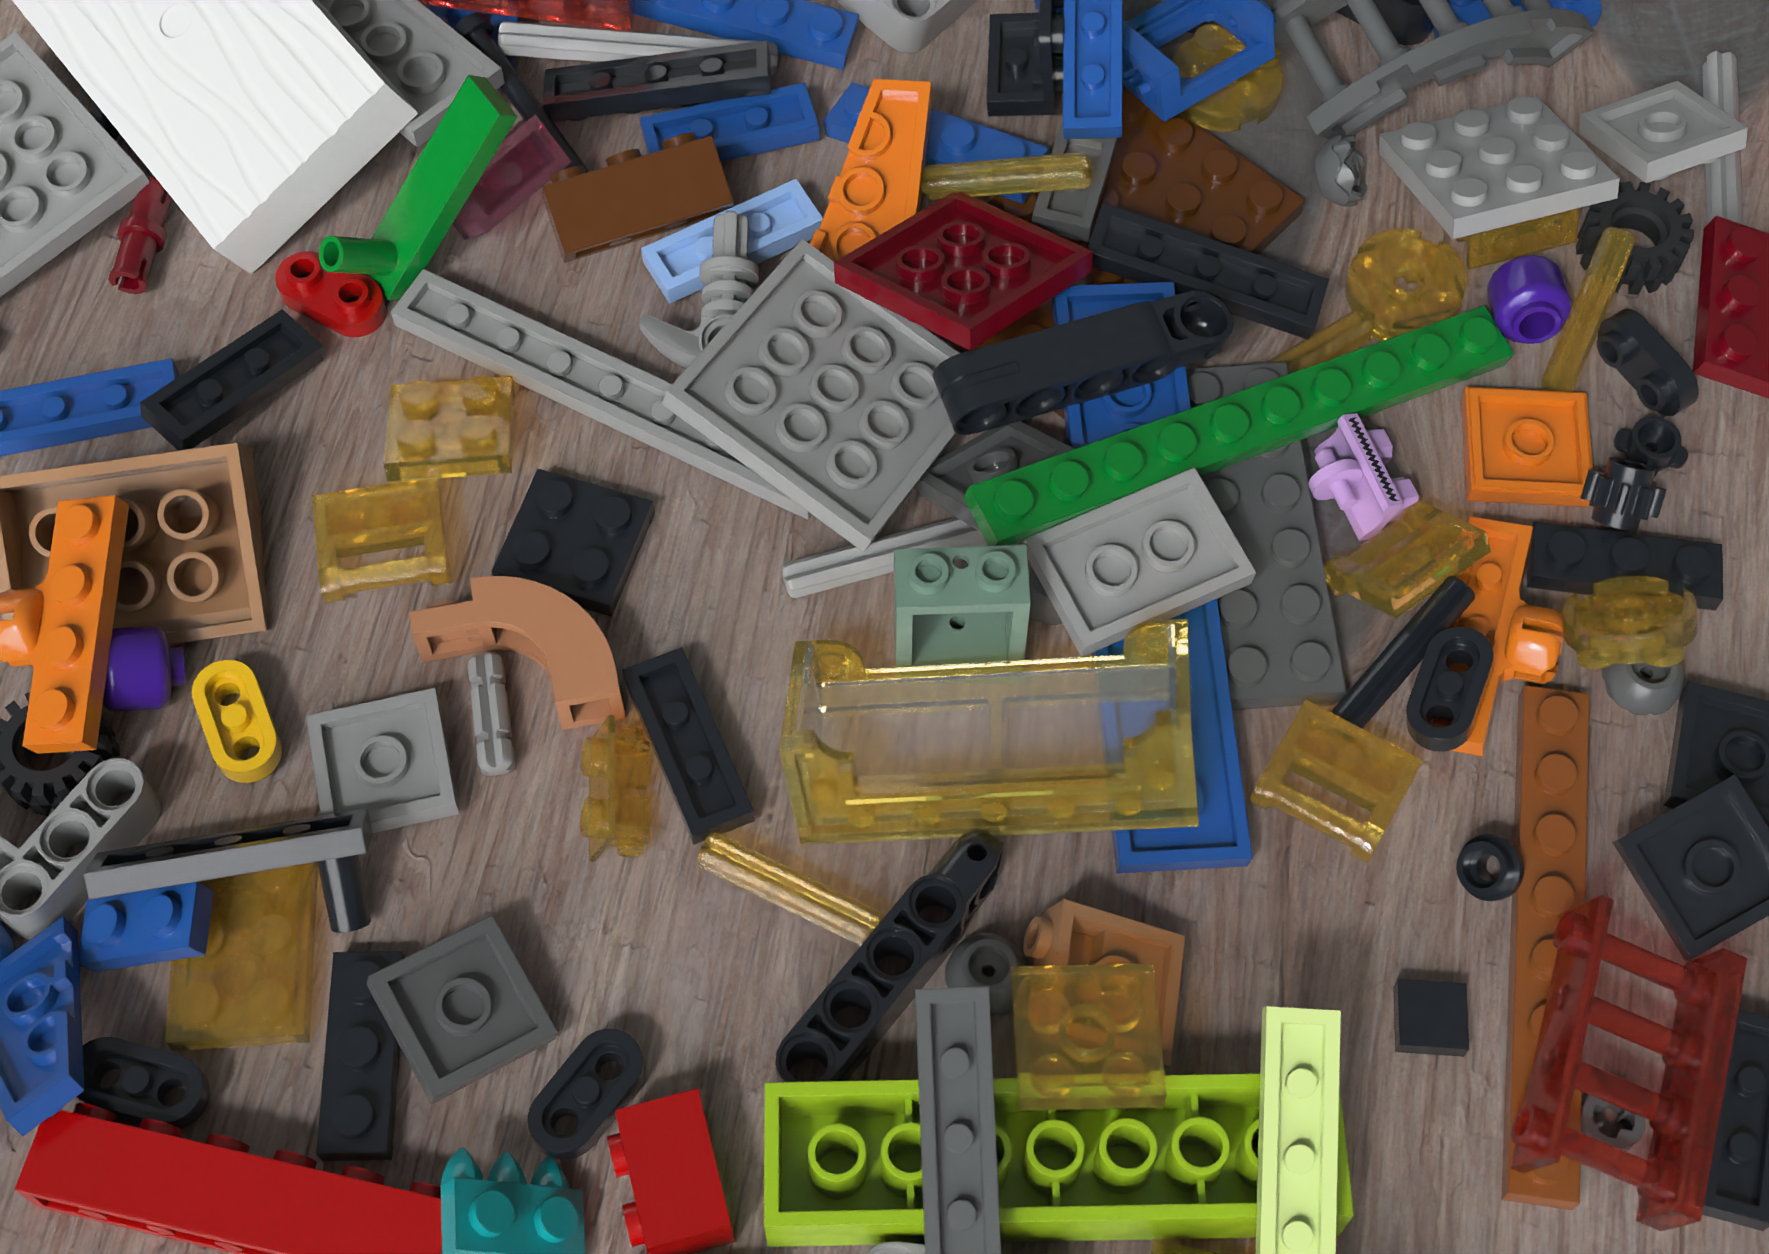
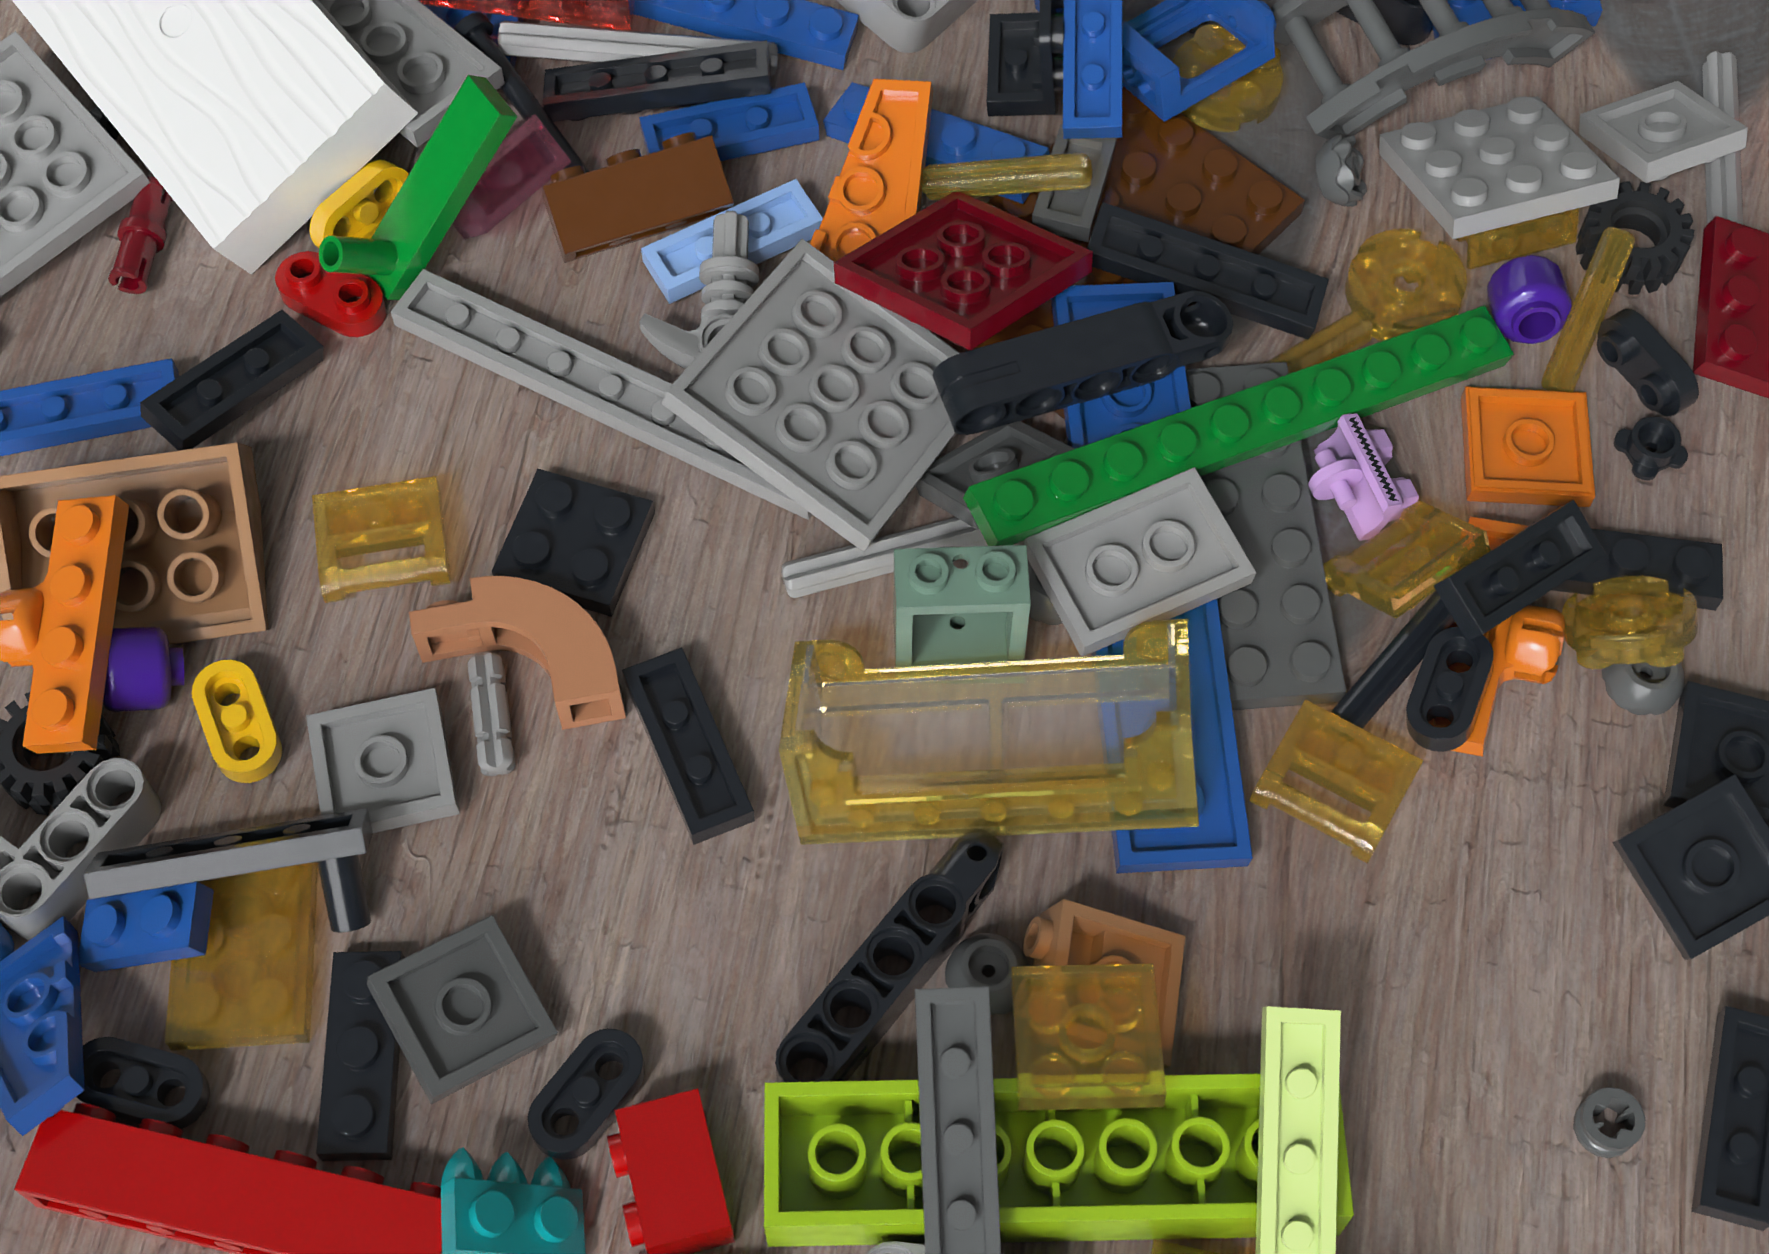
(354, 206): none -> yellow plate
(450, 428): clear yellow plate -> none
(609, 814): clear yellow hinge -> none
(788, 888): clear yellow axle -> none
(1431, 1017): black tile -> none
(1473, 872): black plate -> none
(1520, 570): none -> black plate
(1553, 843): dark orange plate -> none
(1623, 493): black gear -> none
(1694, 1077): clear red fence -> none

